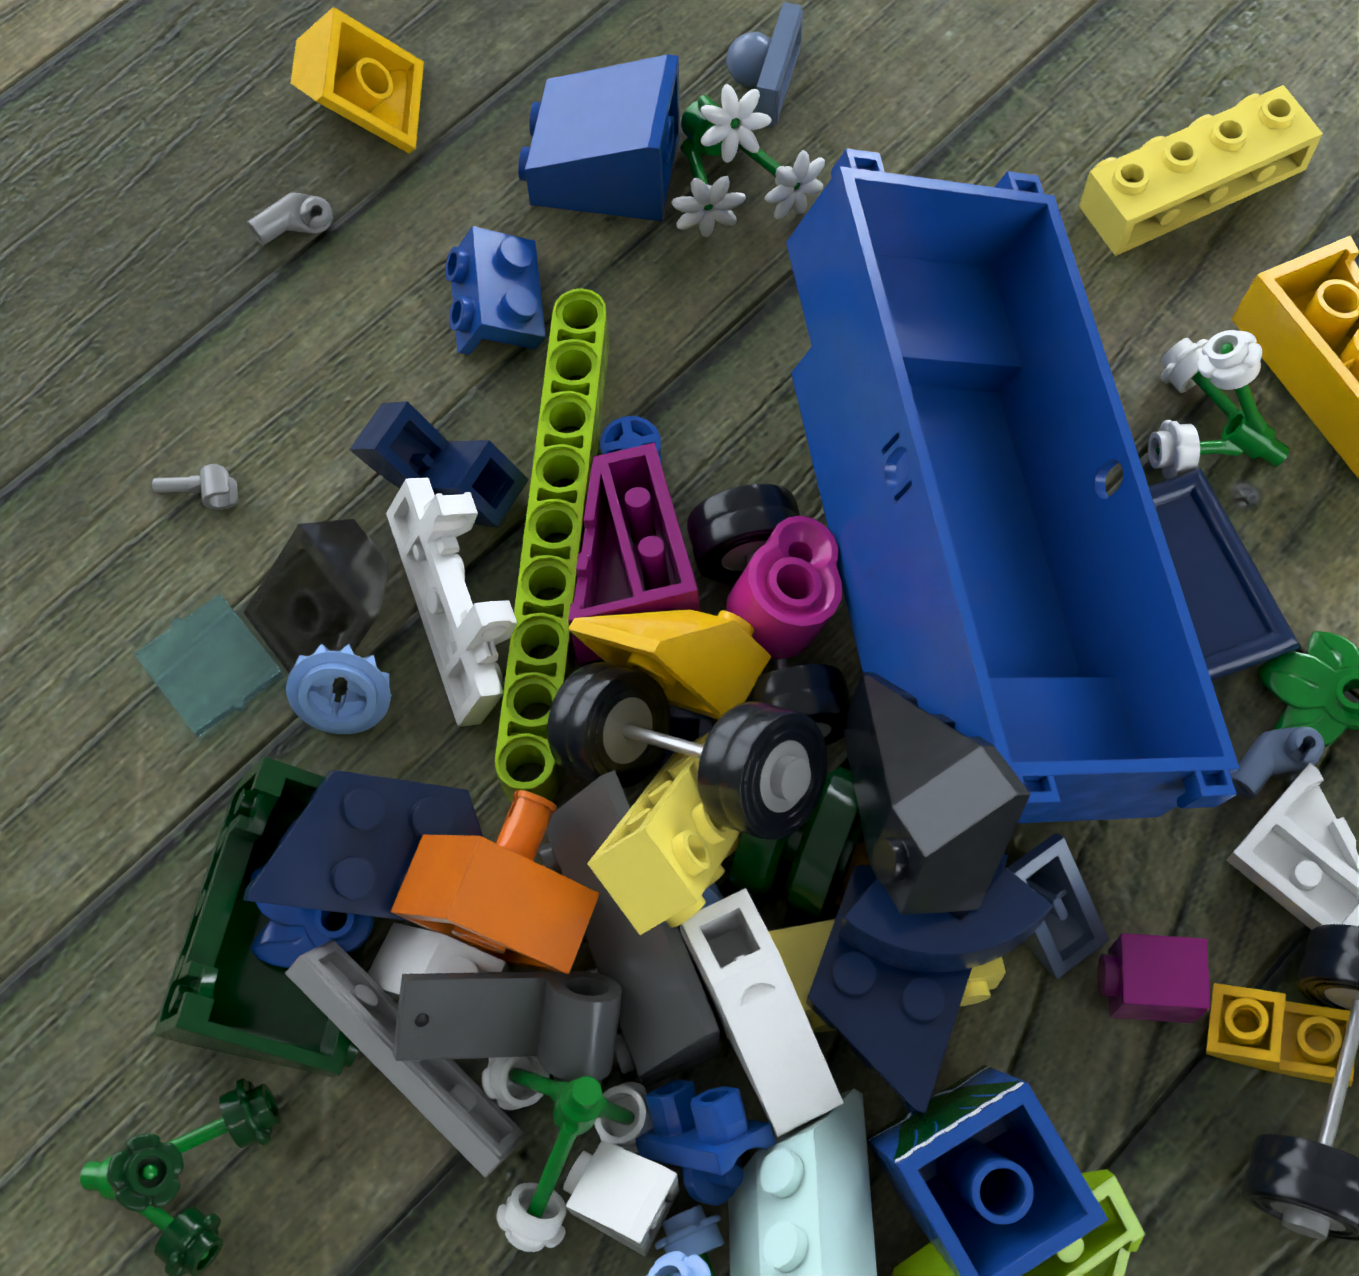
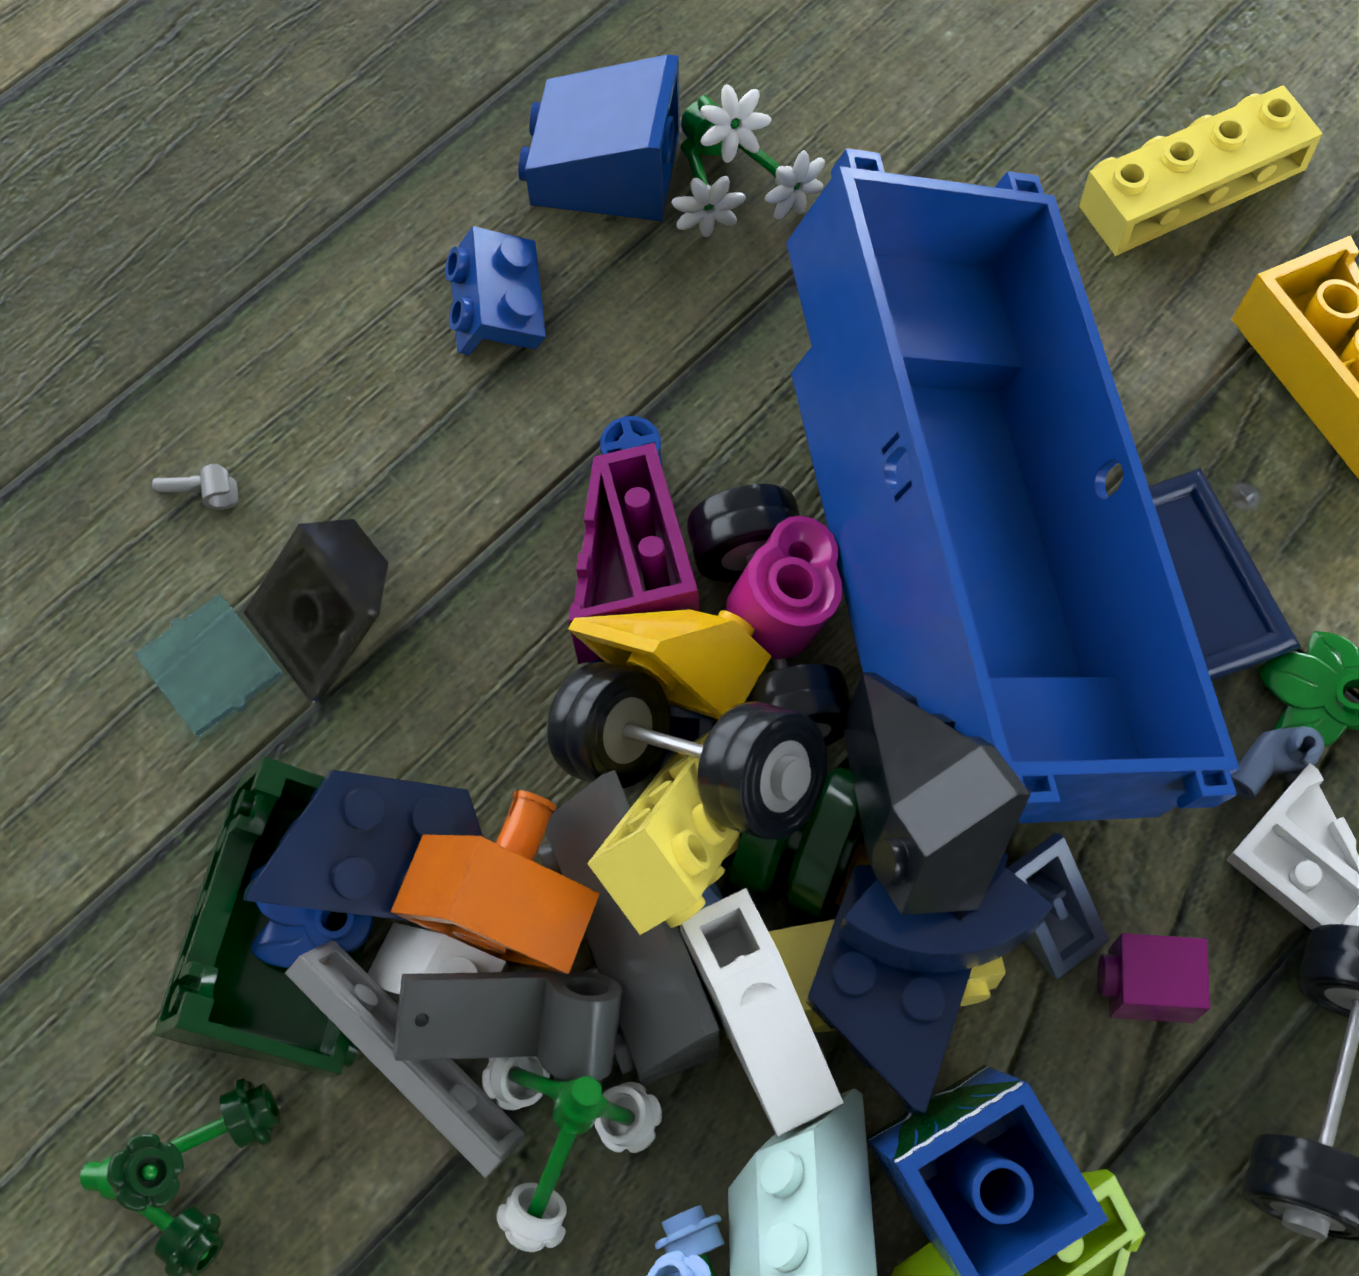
(291, 213): light grey arm -> none
(312, 695): light blue gear -> none
(360, 77): yellow slope -> none
(406, 446): dark blue brick -> none
(458, 631): white hinge -> none
(548, 512): lime beam -> none
(621, 1194): white slope -> none
(702, 1137): blue hips -> none
(768, 62): sand blue tile -> none
(1226, 363): white plant -> none
(1276, 1034): yellow slope -> none

